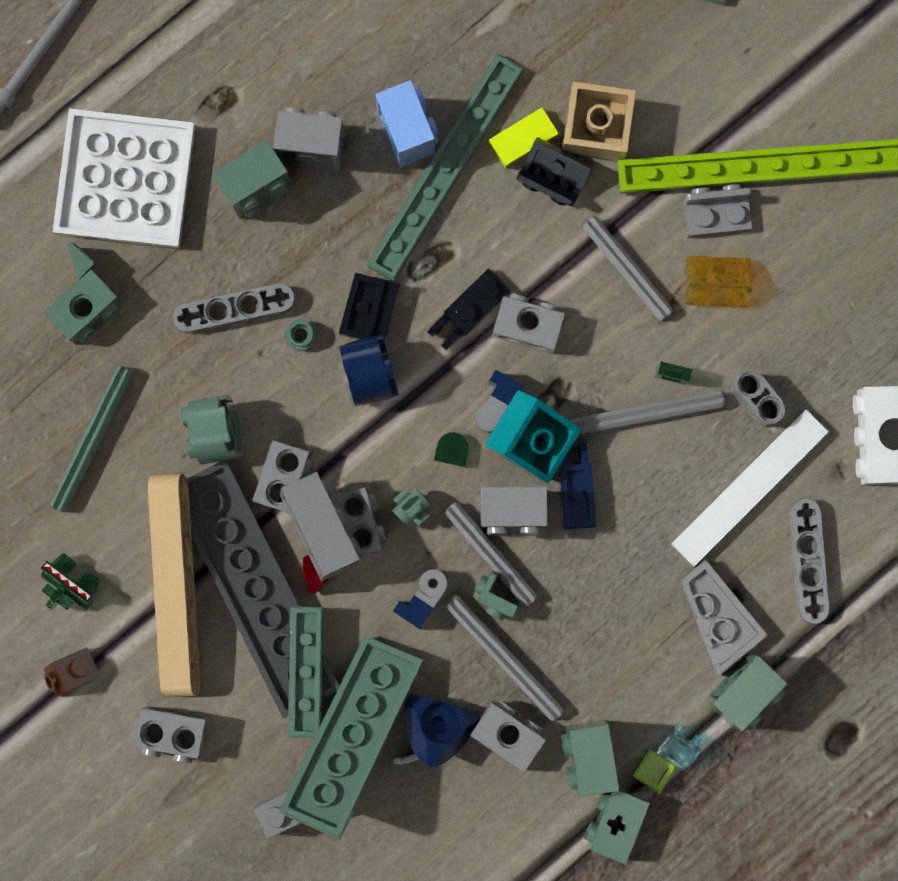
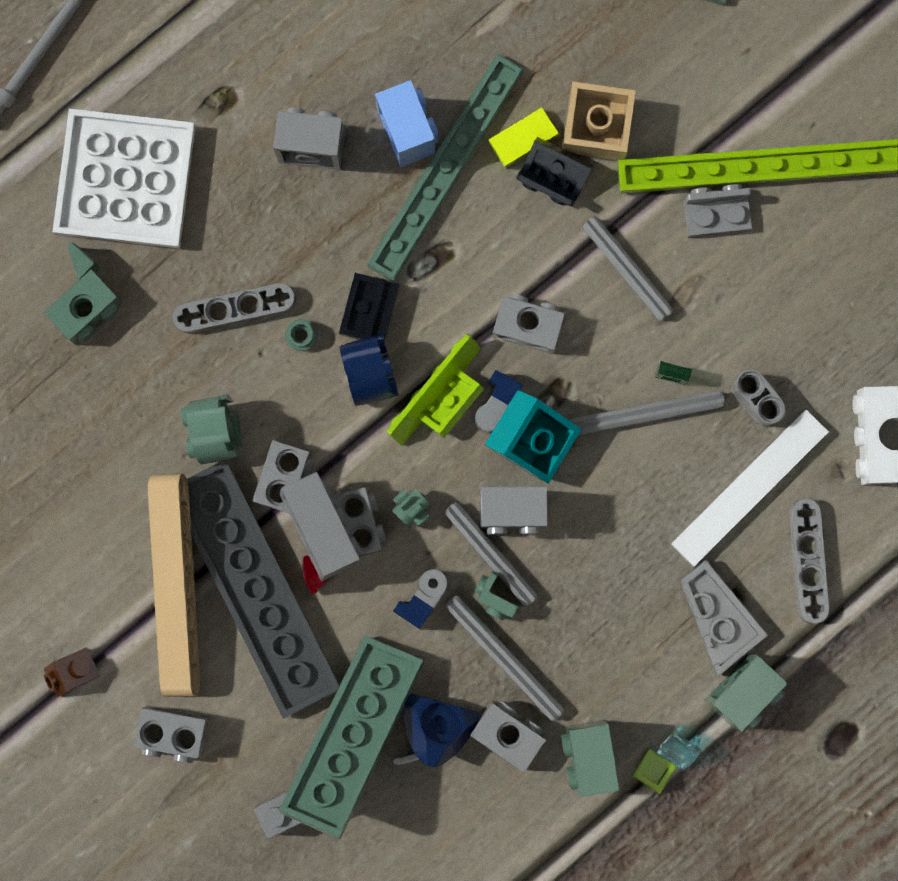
(57, 575): clear green hips -> none
(91, 439): sand green axle -> none
(253, 180): sand green brick -> none
(305, 671): sand green tile -> none
(442, 397): none -> lime bracket
(452, 450): clear green tile -> none
(471, 307): black hinge -> none
(577, 491): dark blue hinge -> none
(616, 843): sand green brick -> none
(718, 281): clear yellow bracket -> none

